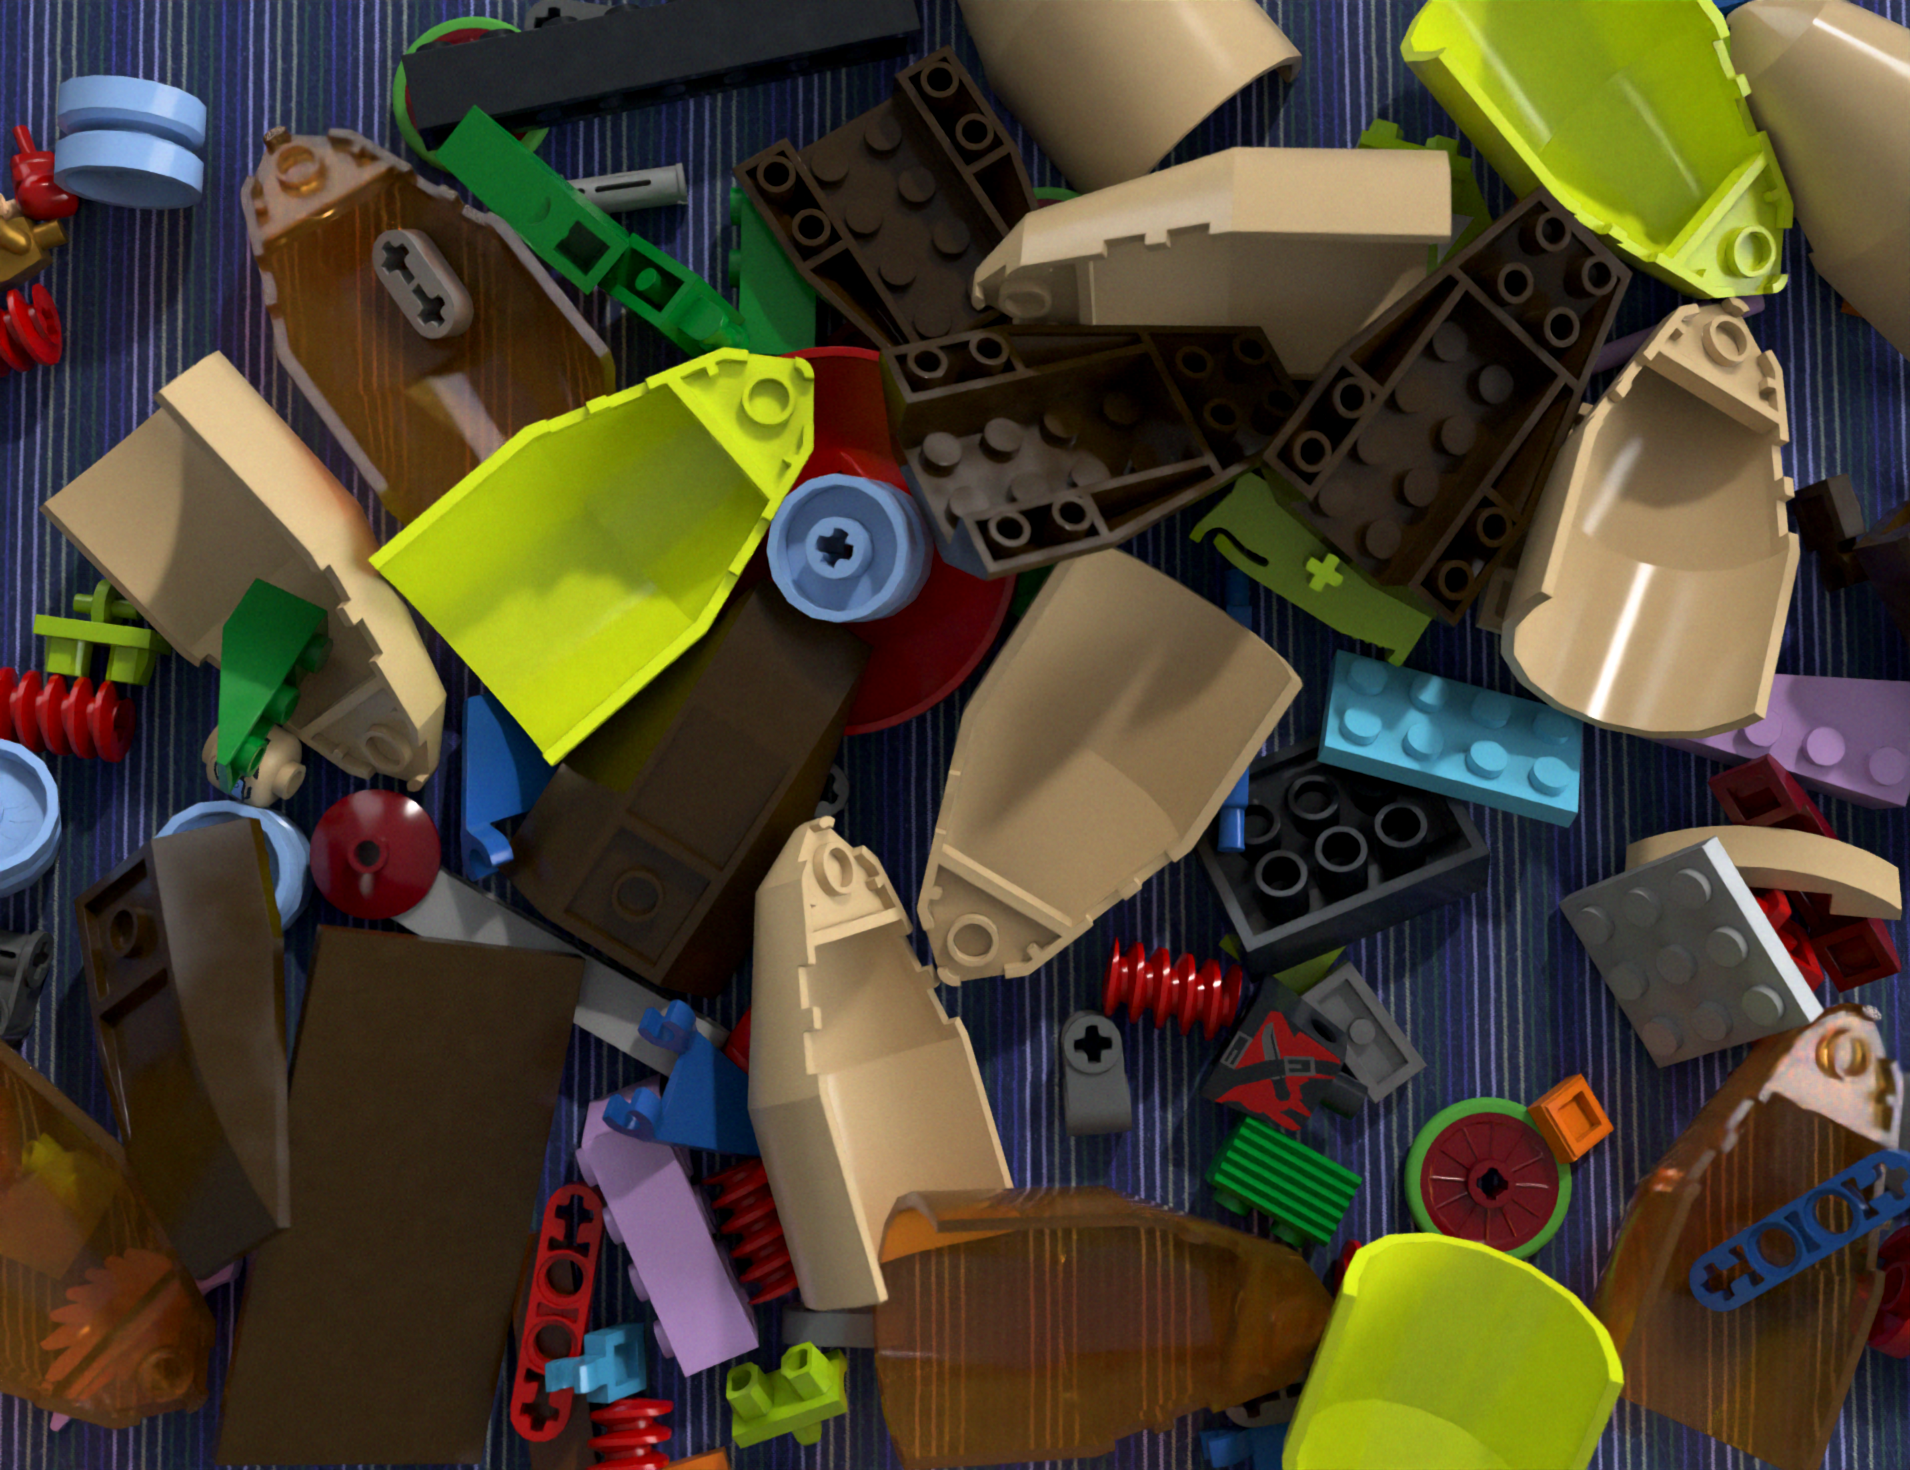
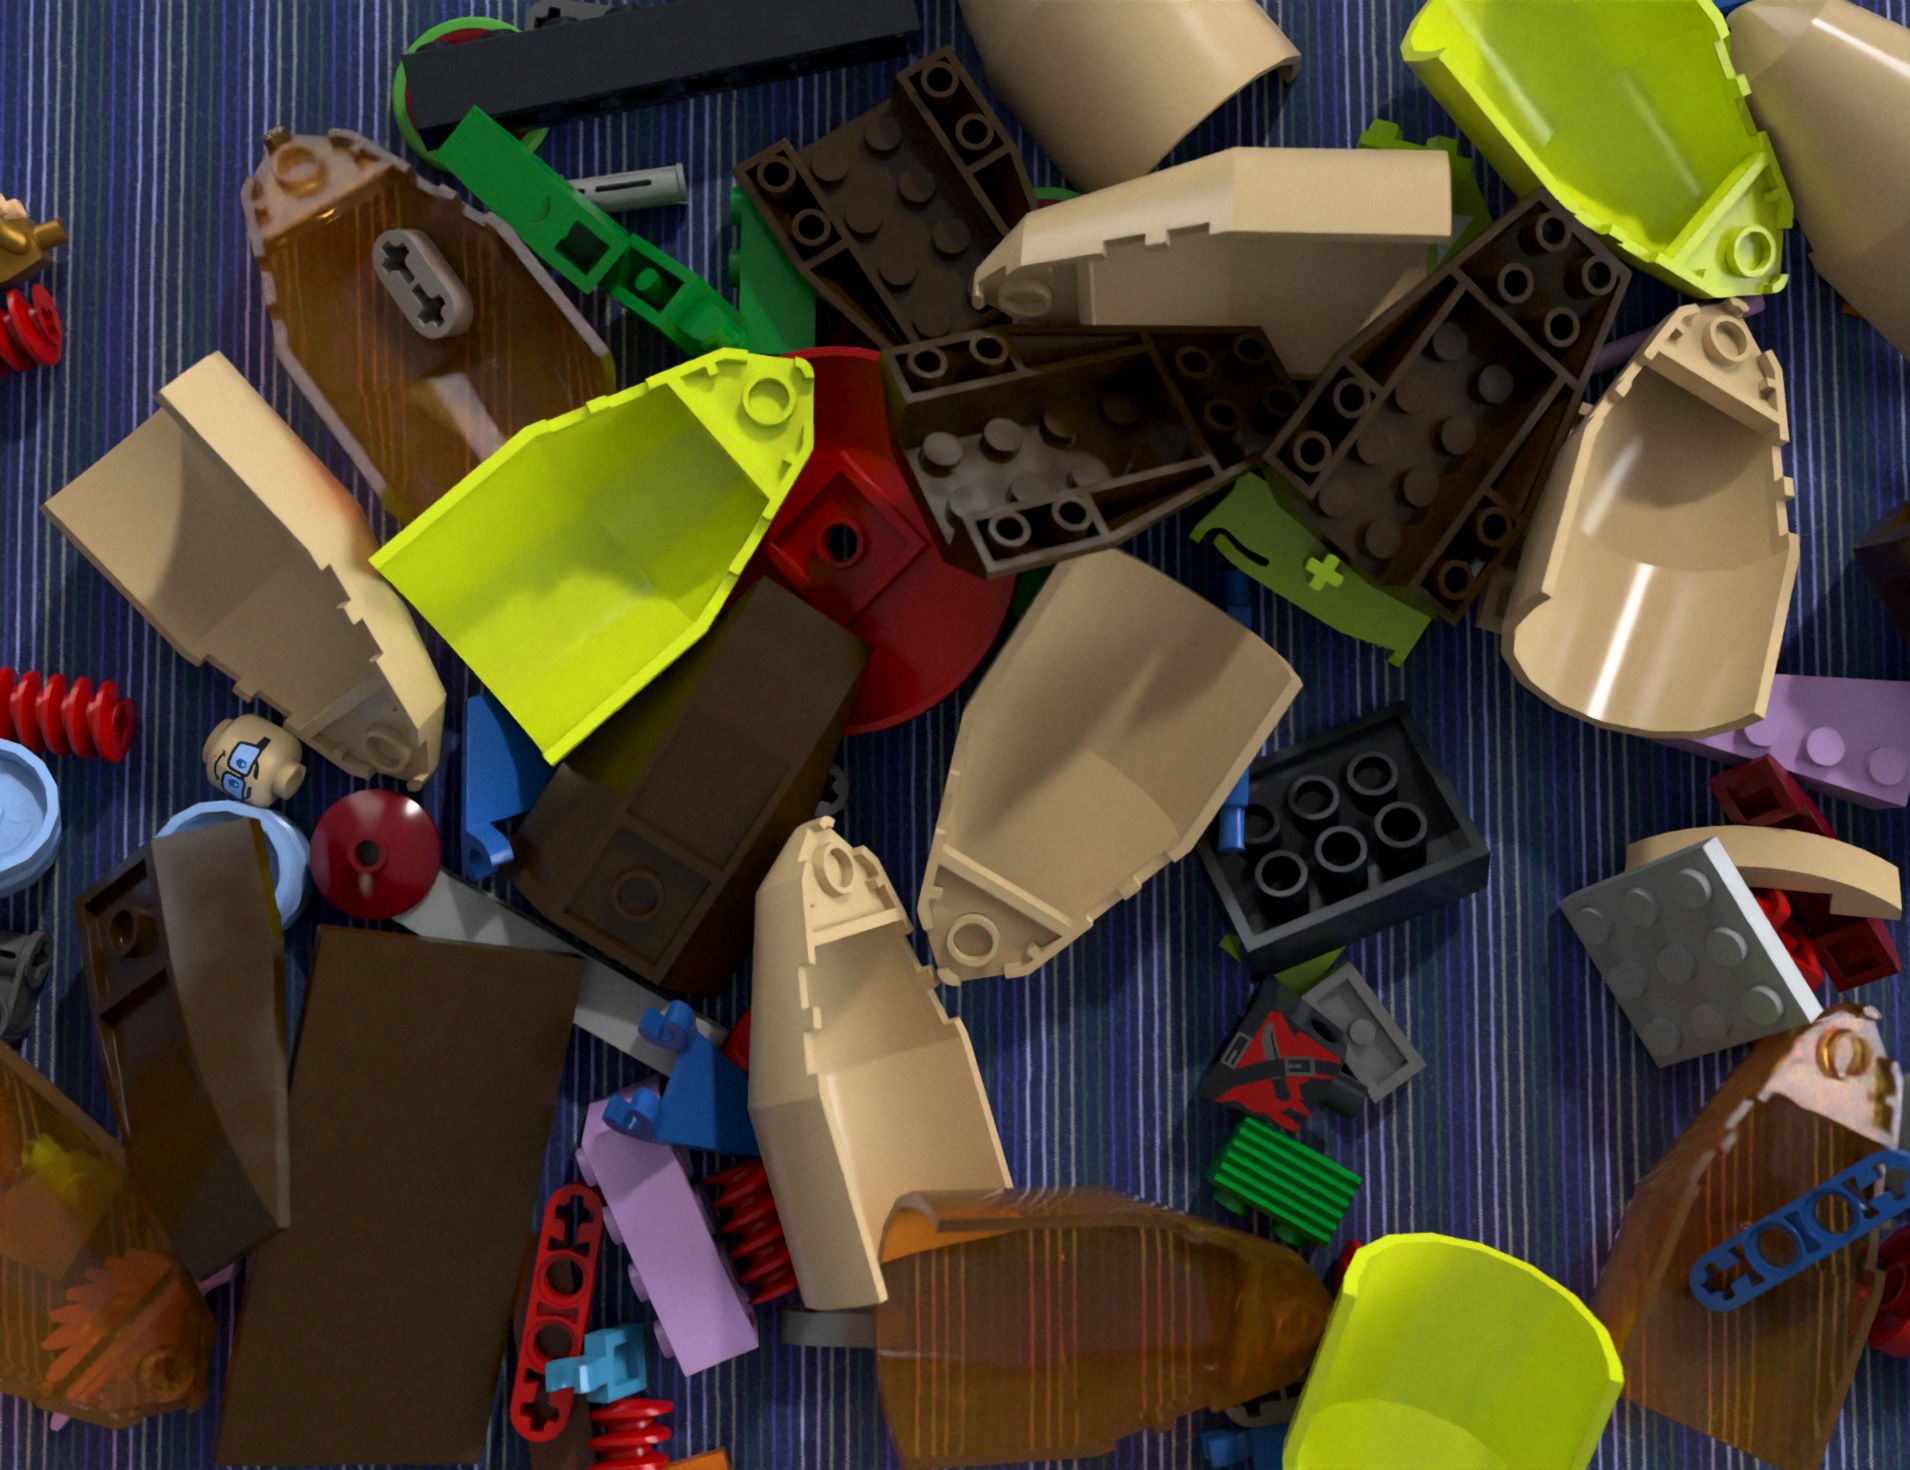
(34, 183): red piece -> none
(72, 640): lime hips -> none
(129, 142): light blue wheel -> none
(264, 659): green slope -> none
(787, 1399): lime hips -> none
(813, 540): light blue wheel -> none
(1095, 1085): dark grey piece -> none
(1169, 989): red piece -> none
(1451, 738): medium azure plate -> none
(1459, 1148): dark red wheel -> none
(1570, 1119): orange tile -> none
(1830, 523): dark brown plate -> none

